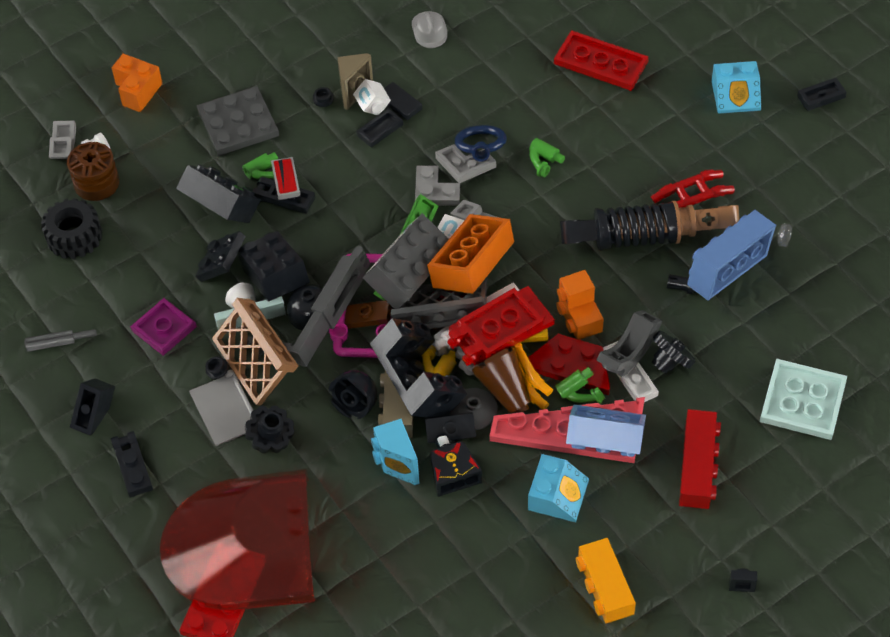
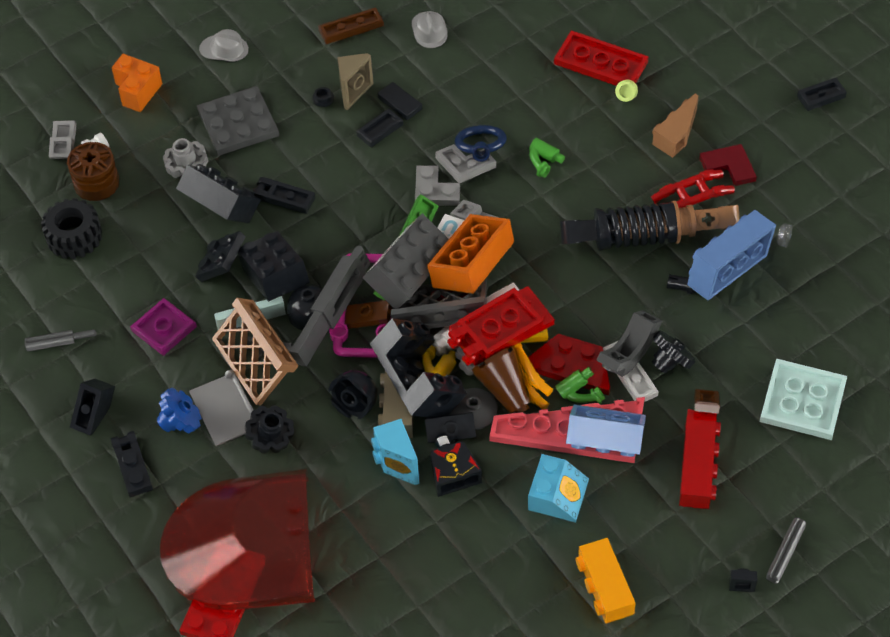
(178, 412): none -> blue plant
(184, 154): none -> light grey plant
(216, 367): black plate -> none
(224, 46): none -> light grey piece
(240, 290): white cone -> none
(257, 167): bright green plant -> none
(285, 178): slope -> none
(350, 25): none -> reddish brown tile
(371, 97): white brick -> none
(578, 305): orange brick -> none
(626, 90): none -> yellowish green tile
(674, 132): none -> medium nougat slope
(706, 401): none -> reddish brown plate
(731, 159): none -> dark red tile
(736, 87): medium azure slope -> none
(786, 550): none -> dark grey axle

